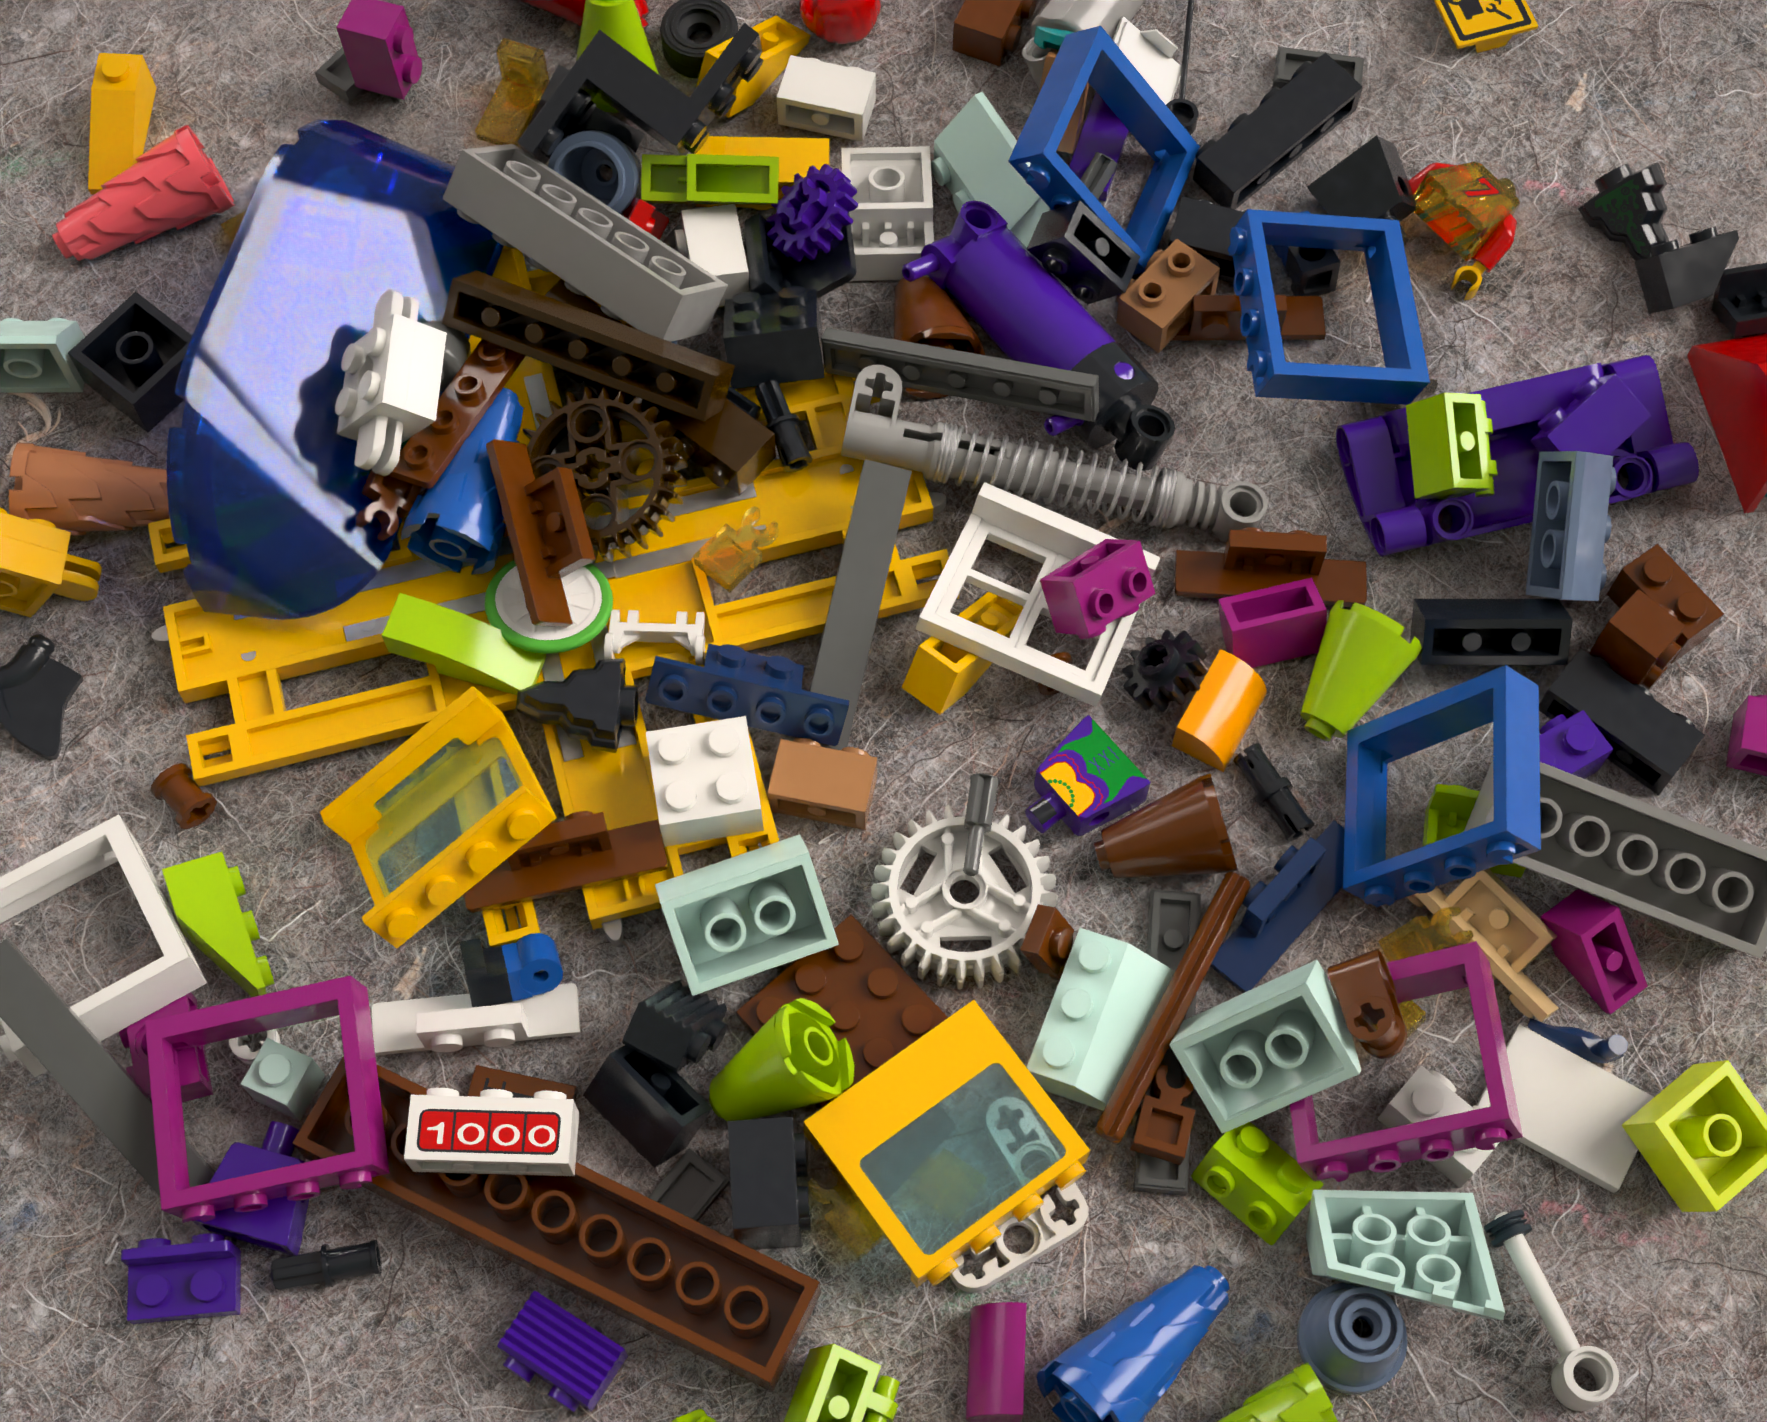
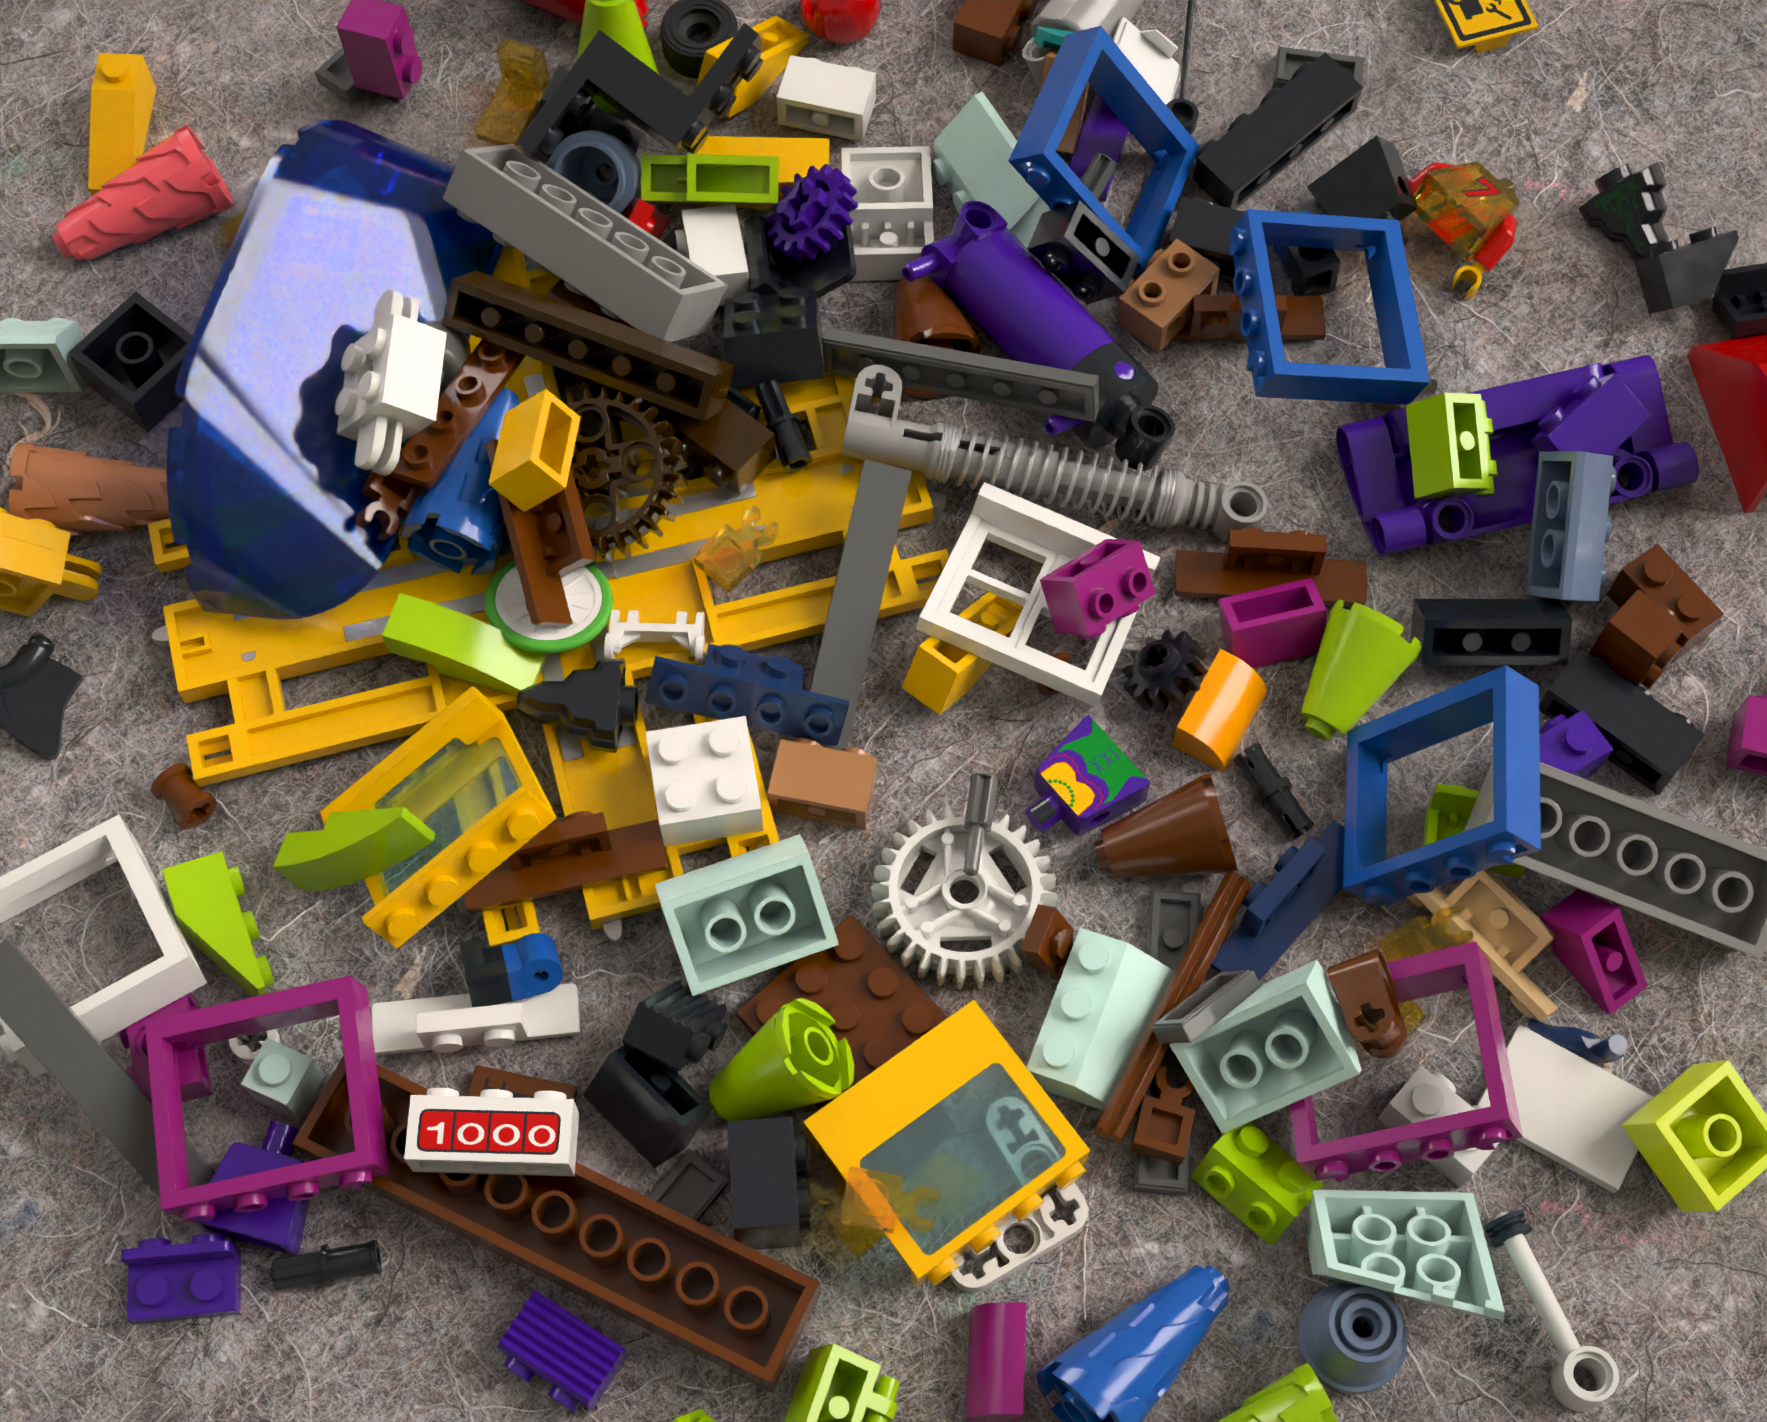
(351, 847): none -> lime slope
(534, 450): none -> yellow brick
(876, 1200): none -> clear yellow plate
(1205, 1006): none -> dark grey tile

